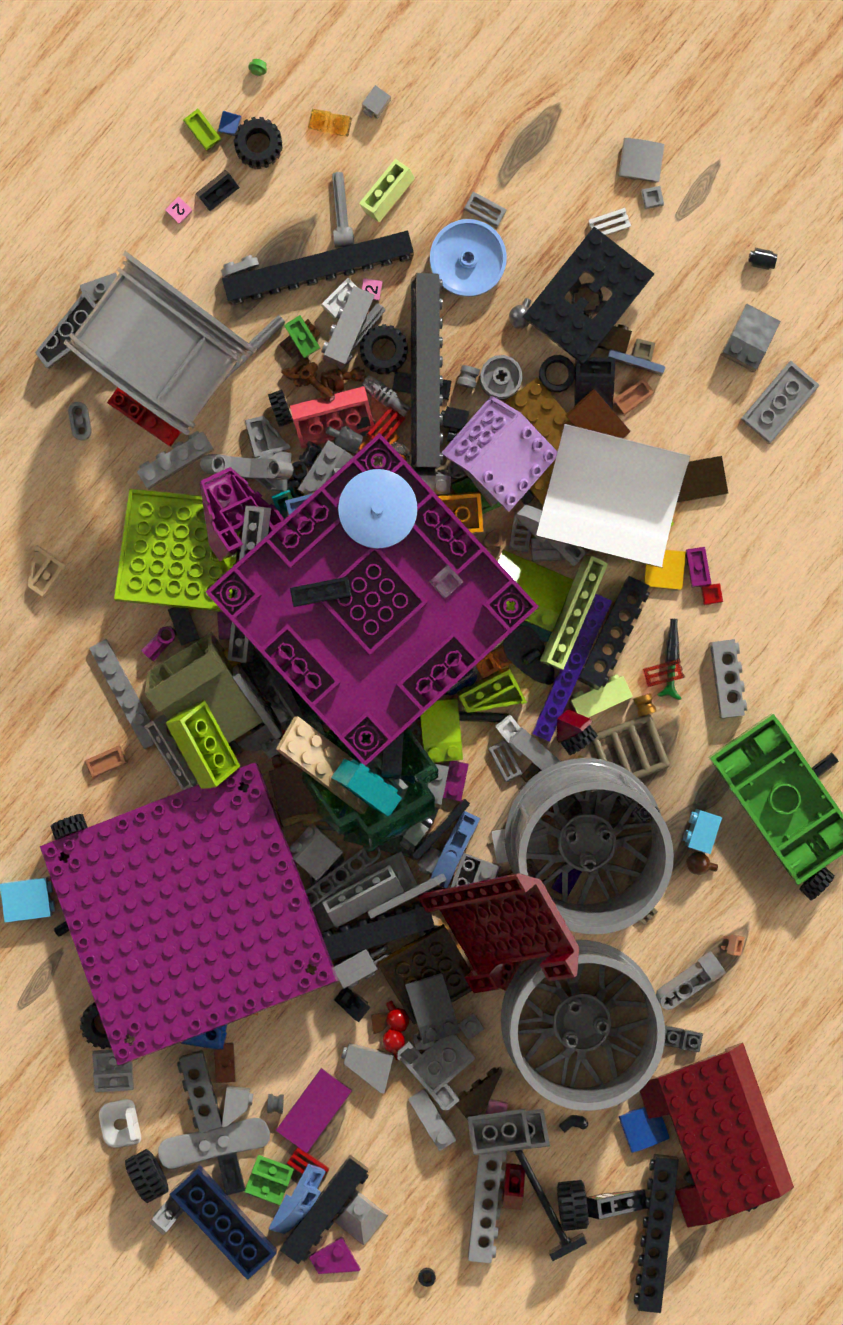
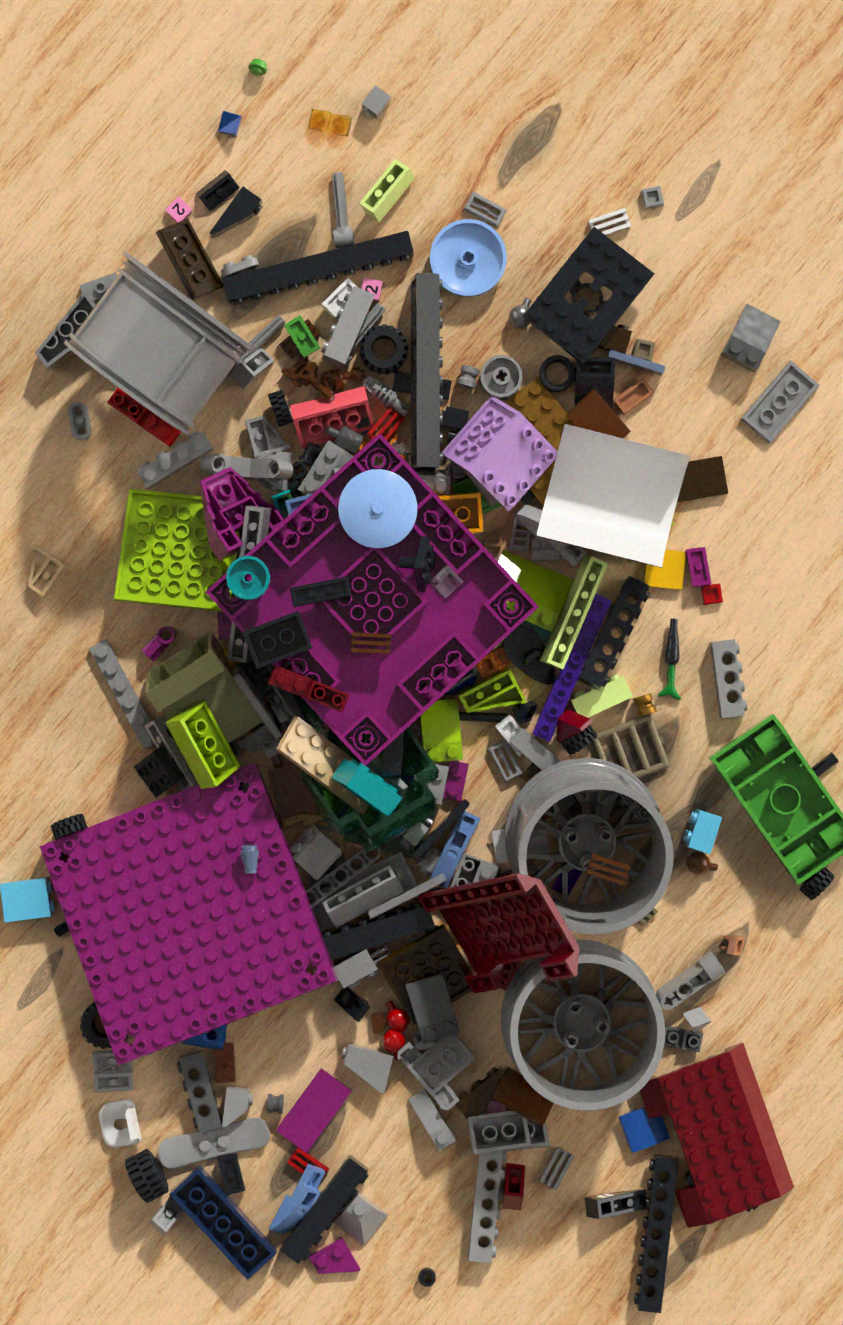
(106, 761): nougat tile -> none
(158, 771): none -> black brick
(183, 625): black plate -> none
(190, 259): none -> dark brown tile
(202, 129): lime tile -> none
(240, 210): none -> black slope
(249, 858): none -> sand blue cone
(252, 368): none -> light grey slope
(254, 588): none -> teal wheel
(258, 126): black tyre -> none
(269, 1180): bright green slope -> none
(277, 640): none -> black brick
(308, 688): none -> dark red slope
(374, 635): none -> reddish brown tile
(421, 563): none -> black plate
(470, 1026): light grey plate -> none
(520, 1097): none -> reddish brown tile
(524, 711): none -> black tile
(549, 1182): none -> light grey tile
(566, 1244): black tile -> none
(572, 1205): black tyre -> none
(574, 1121): black arm -> none
(624, 874): none -> reddish brown tile
(641, 159): light grey slope -> none
(678, 669): clear red tile -> none
(696, 1018): none -> light grey slope
(762, 258): black brick -> none

